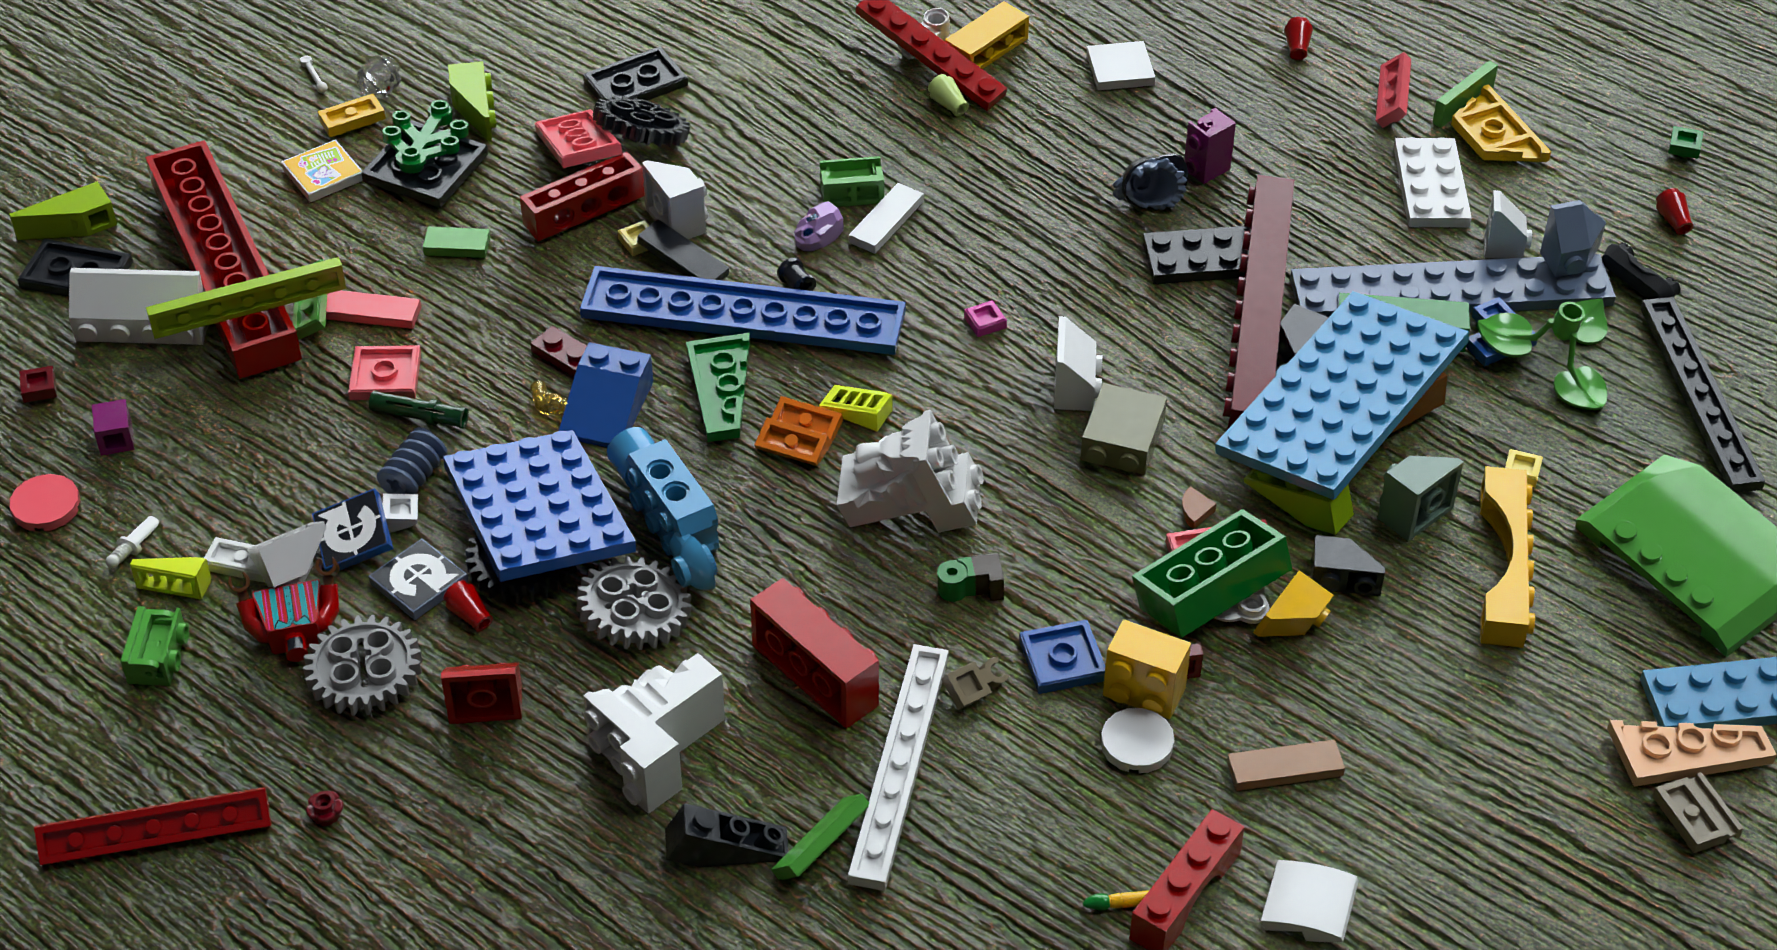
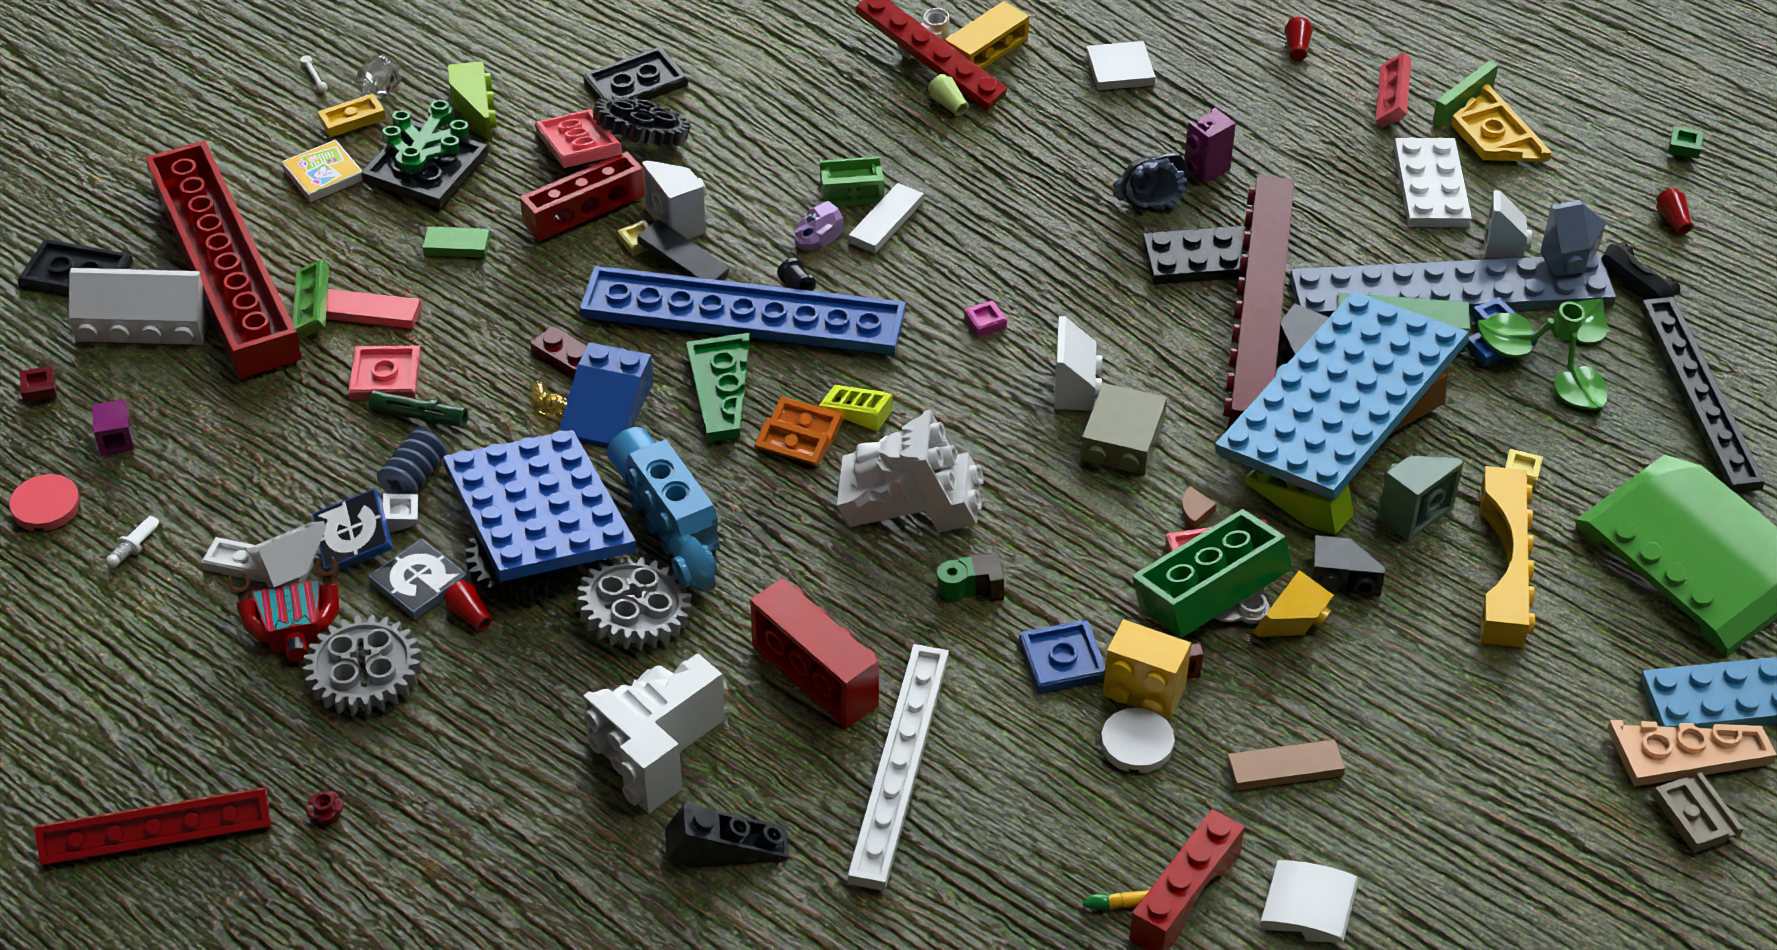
(67, 215): lime slope -> none
(154, 646): bright green hinge -> none
(173, 576): neon yellow slope -> none
(246, 297): lime plate -> none
(482, 692): red slope -> none
(820, 837): bright green tile -> none
(971, 683): dark tan plate -> none

